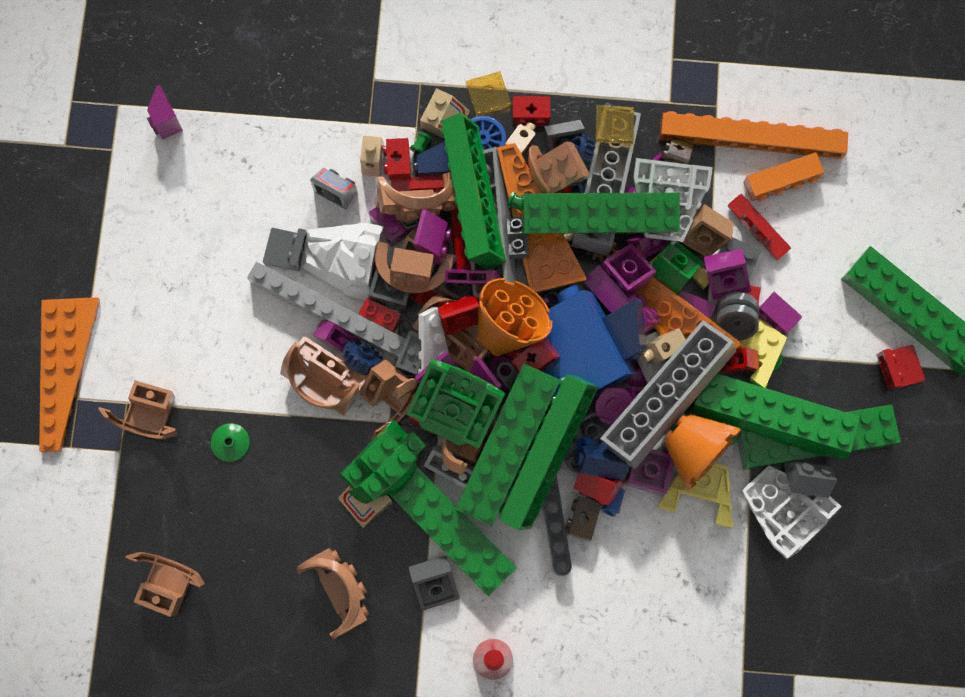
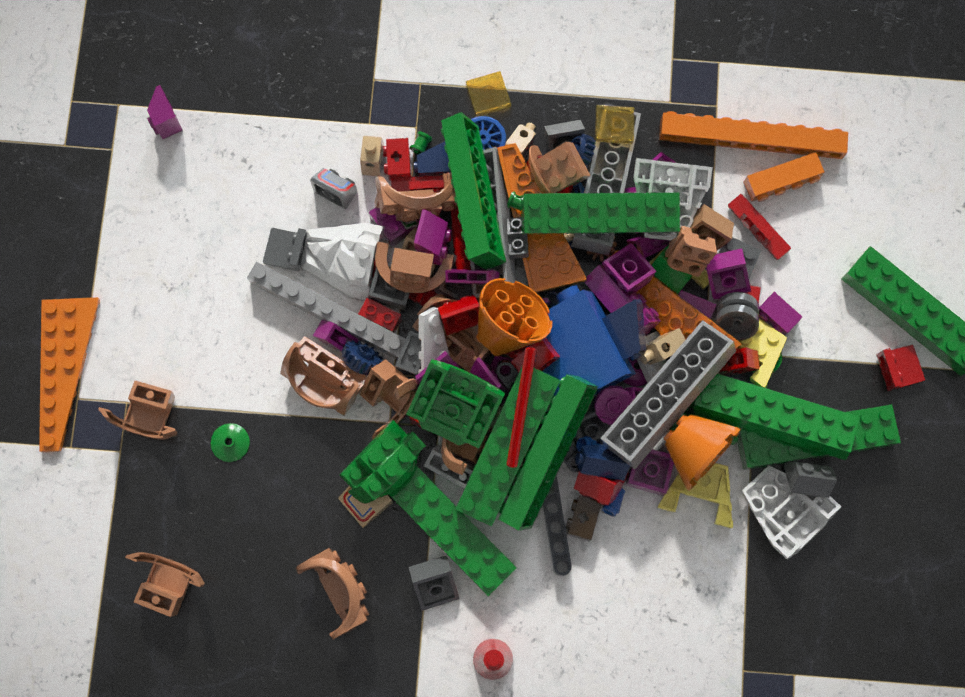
(439, 108): tan slope -> none
(521, 407): none -> red axle
(539, 106): red brick -> none
(677, 151): dark brown brick -> none
(690, 253): none -> nougat hips

